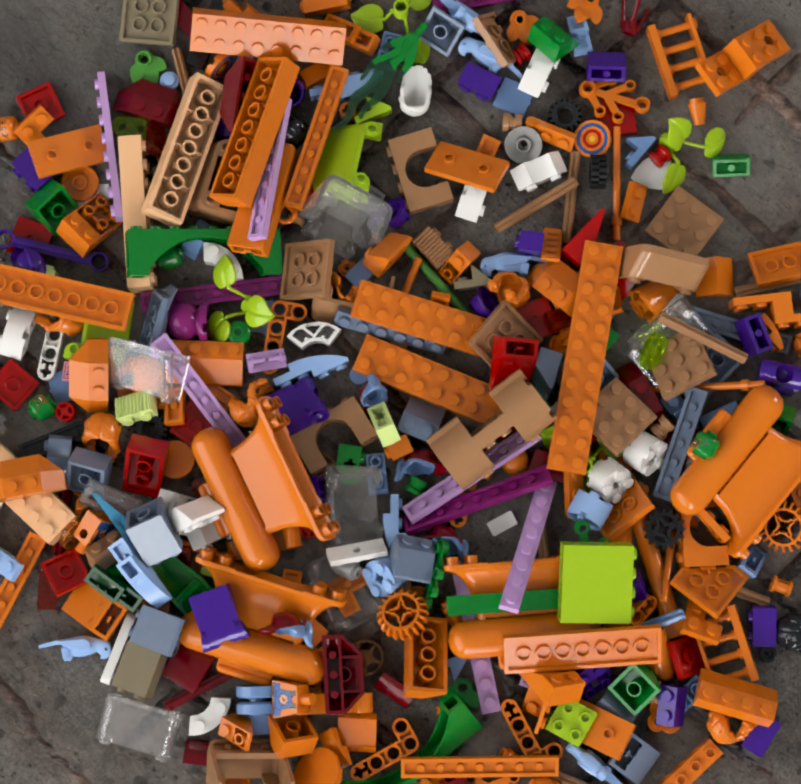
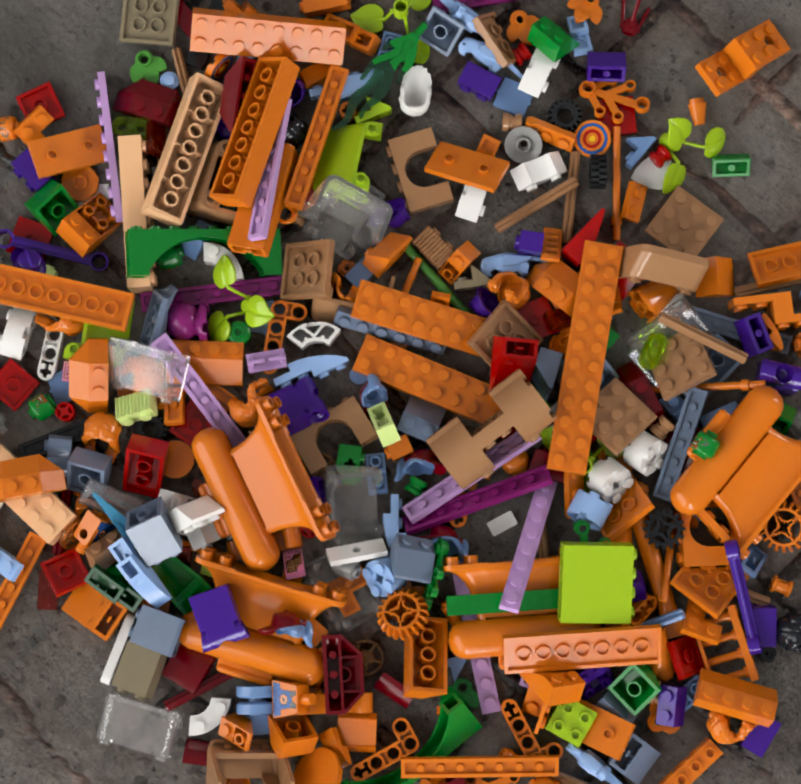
(81, 646): light blue animal -> none
(294, 563): none -> tile
(661, 53): orange fence -> none
(734, 558): none -> dark purple piece

